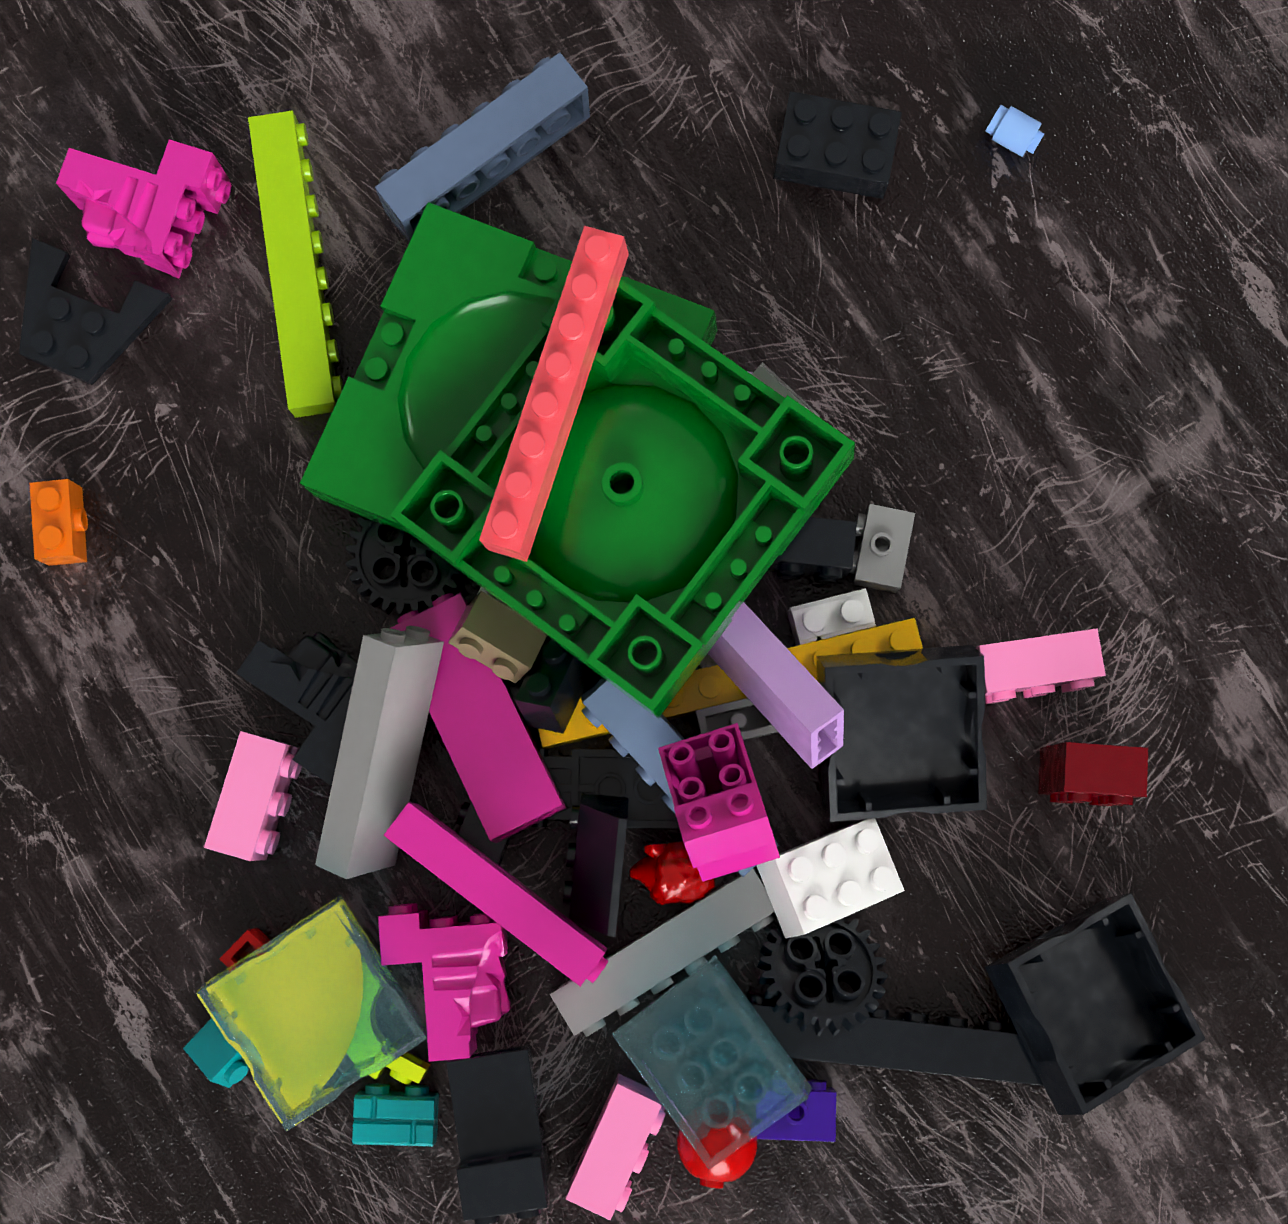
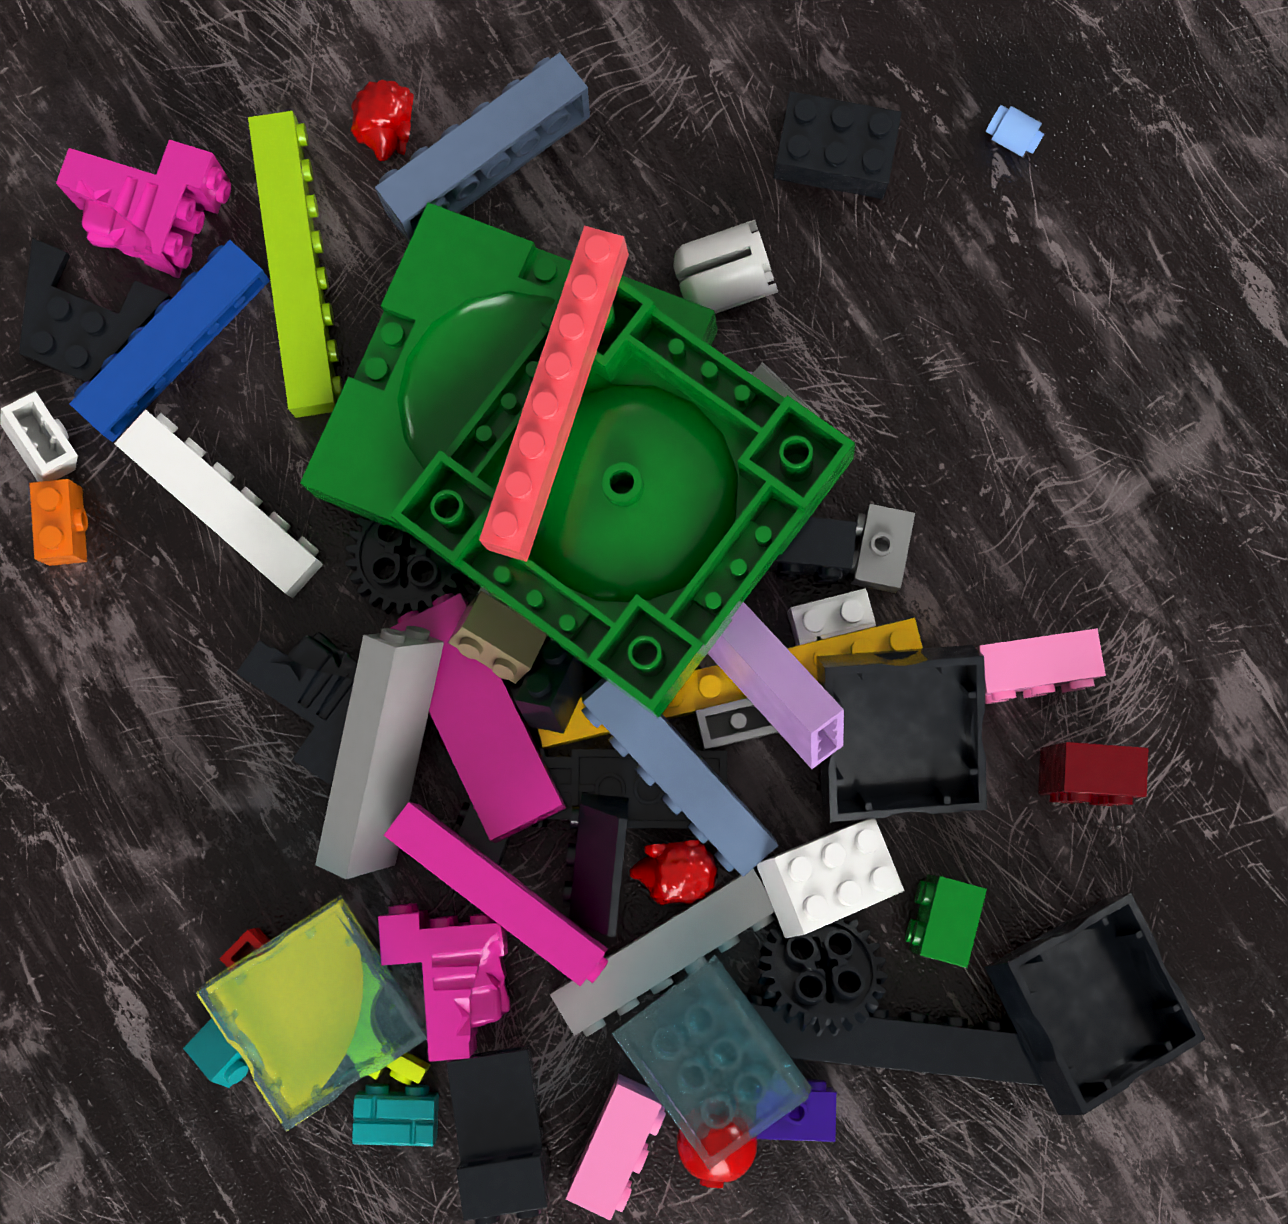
(38, 438): none -> white brick
(169, 340): none -> blue brick
(219, 504): none -> white brick
(253, 798): bright pink brick -> none
(382, 117): none -> red animal
(718, 803): dark pink brick -> none
(725, 268): none -> white cylinder
(945, 920): none -> green brick

